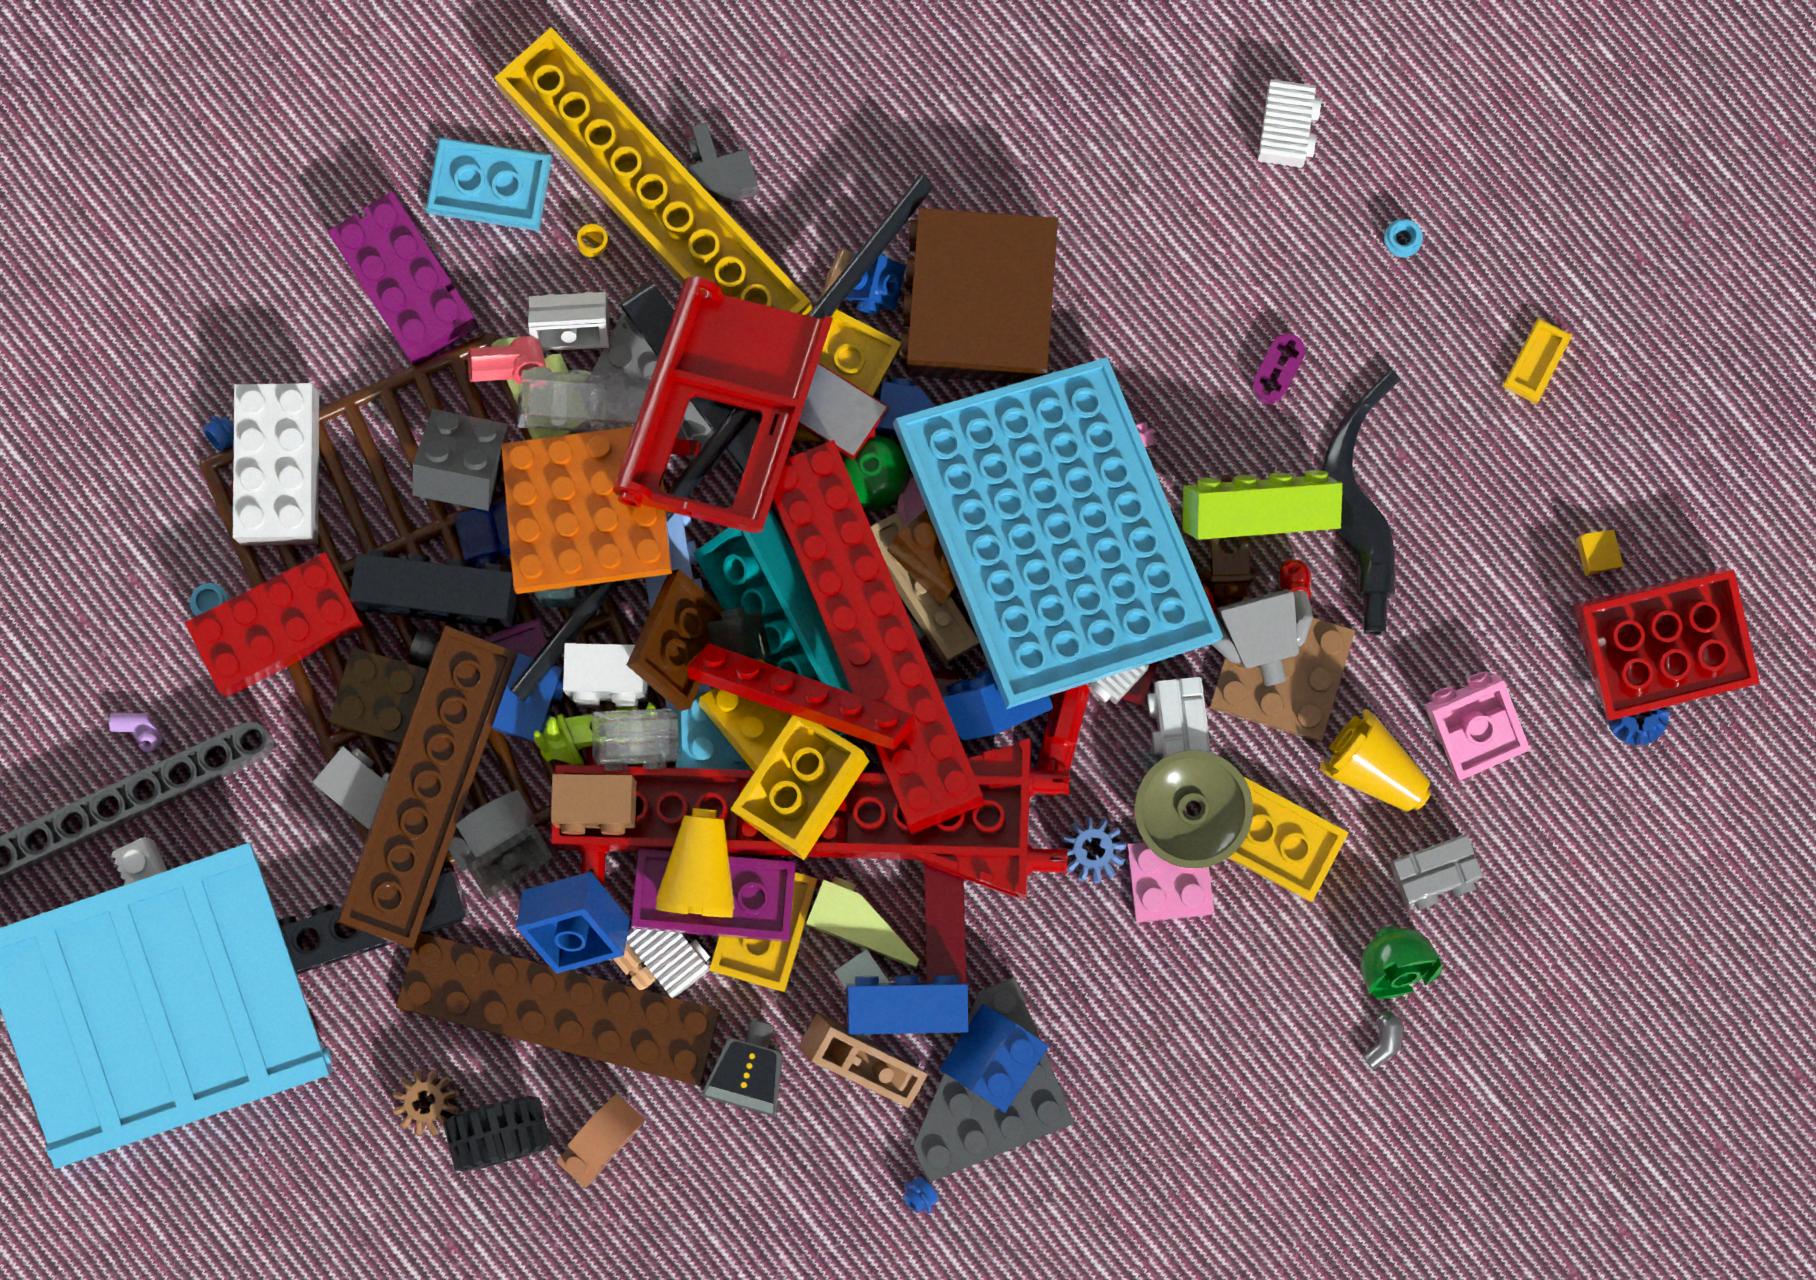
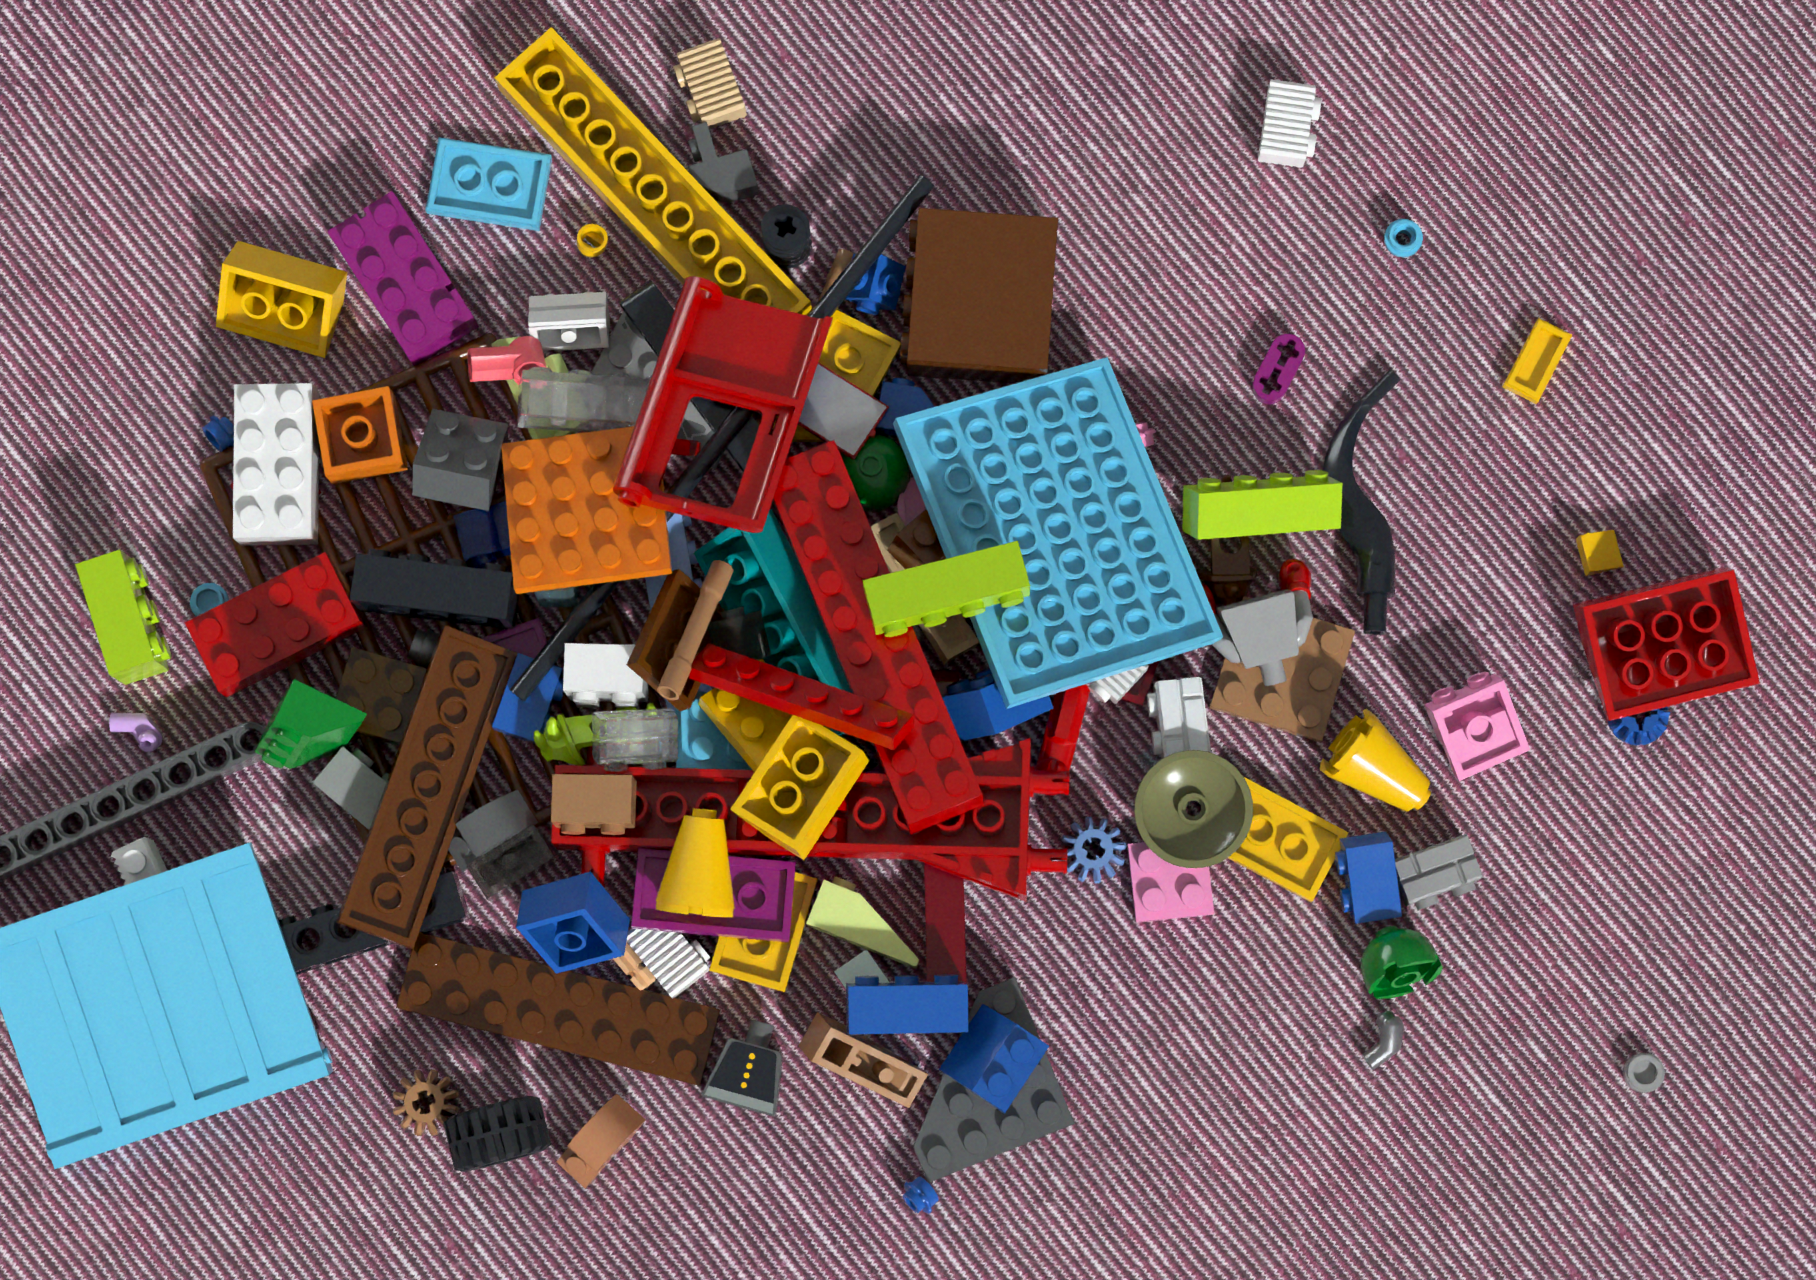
(123, 616): none -> lime brick
(280, 298): none -> yellow slope
(307, 727): none -> green slope
(359, 435): none -> orange brick
(680, 665): none -> medium nougat piece
(710, 83): none -> tan brick
(786, 236): none -> black piece
(947, 589): none -> lime brick
(1369, 877): none -> blue brick
(1643, 1072): none -> light grey tile

